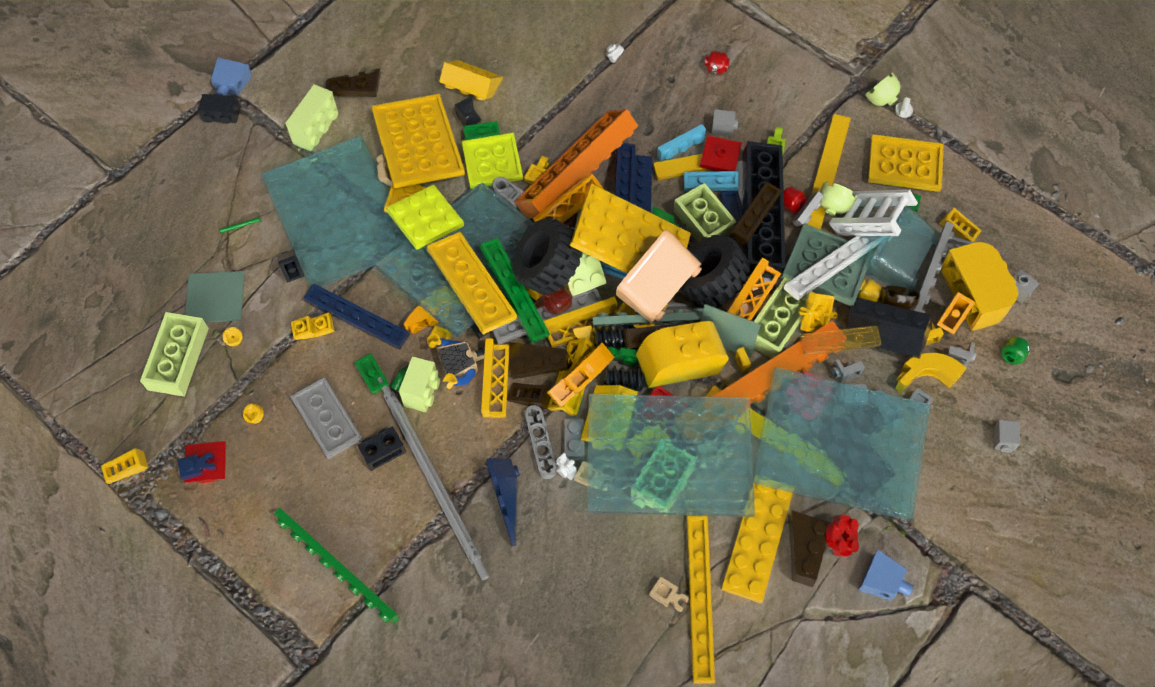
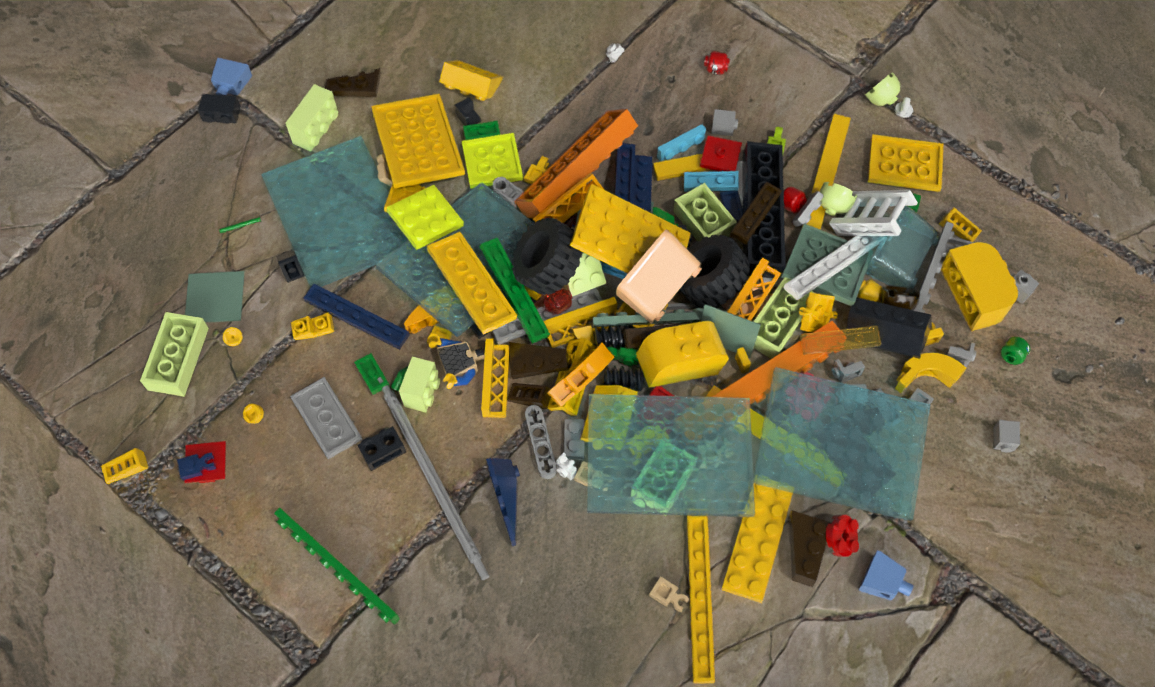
(955, 313): light orange slope -> none

